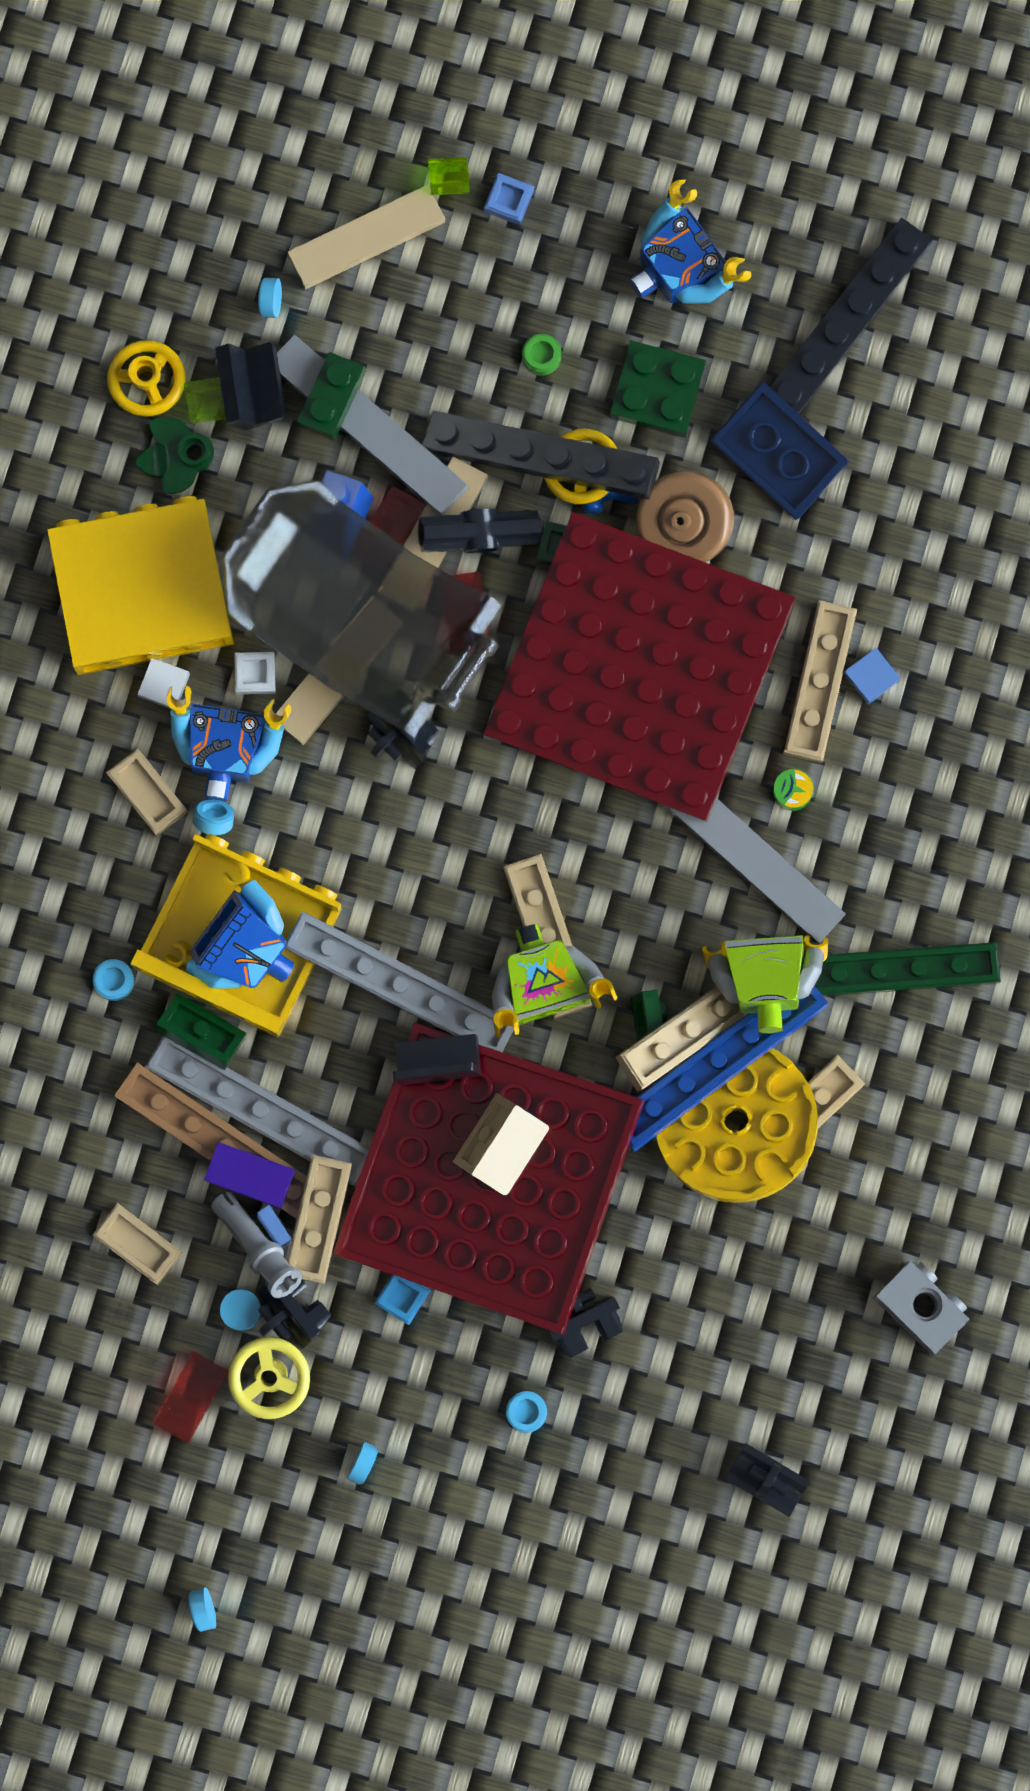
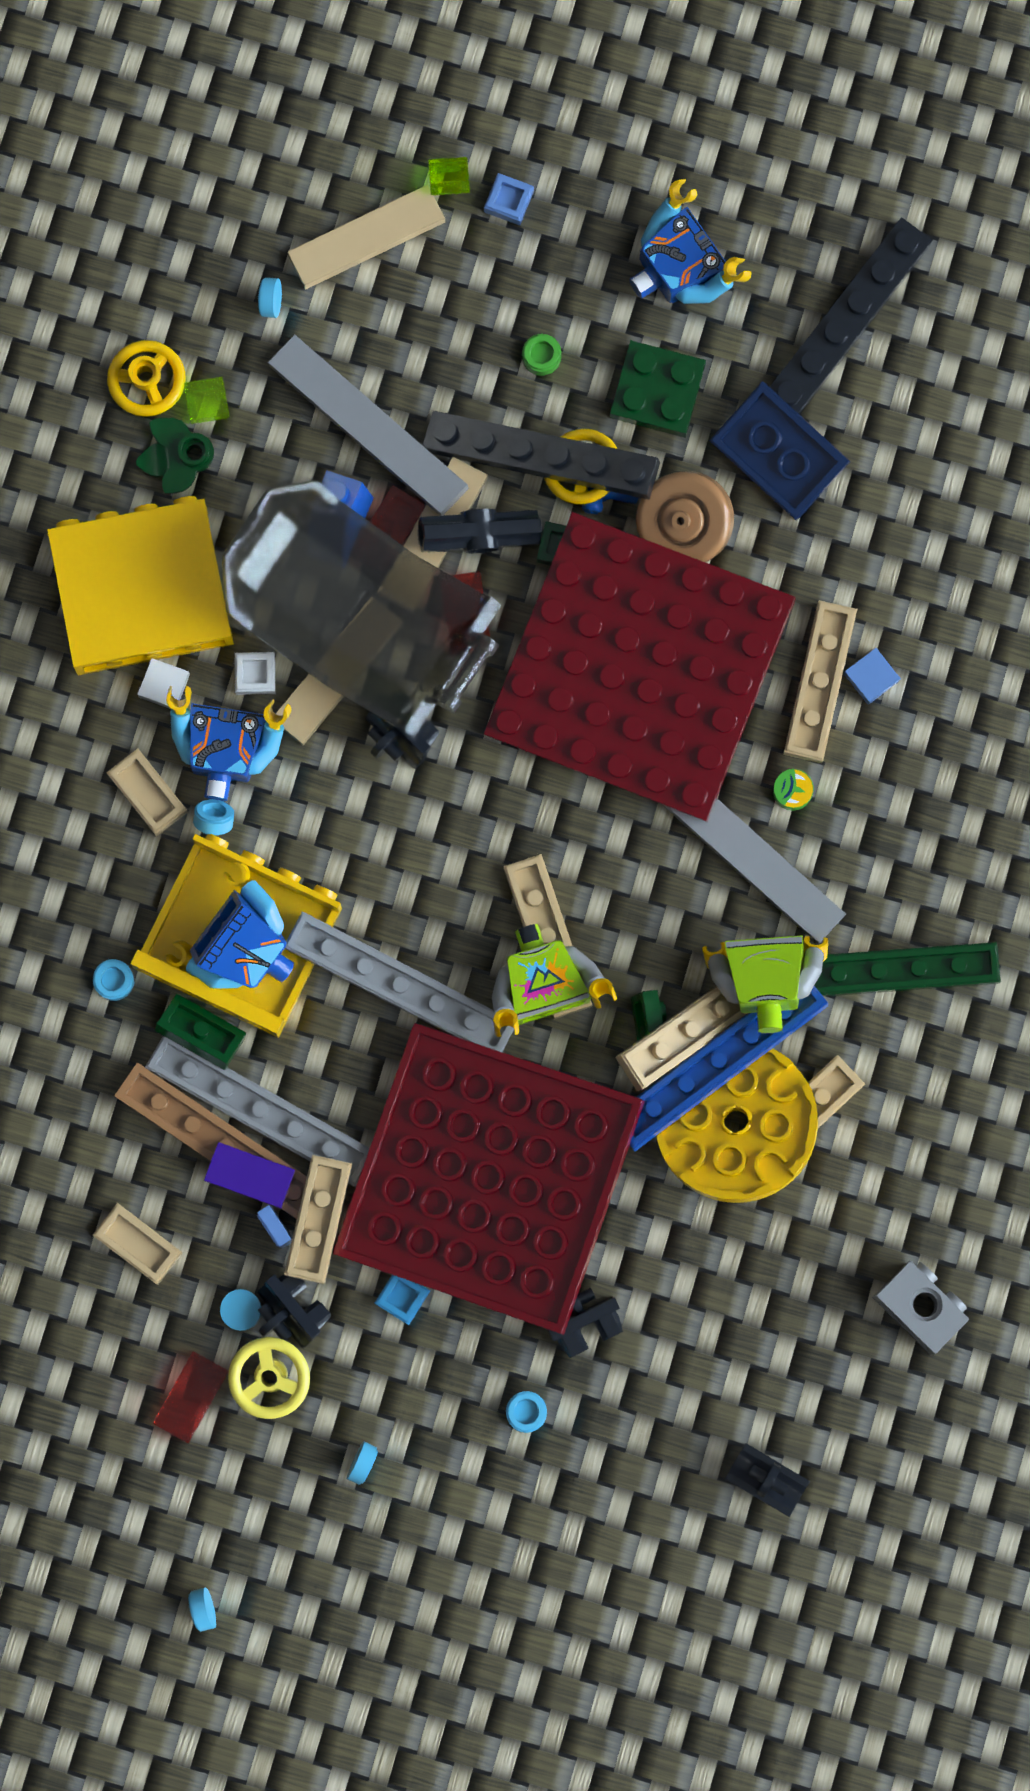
(250, 385): black panel -> none
(265, 1256): light grey pin -> none
(331, 396): dark green plate -> none
(437, 1060): black panel -> none
(501, 1144): panel -> none

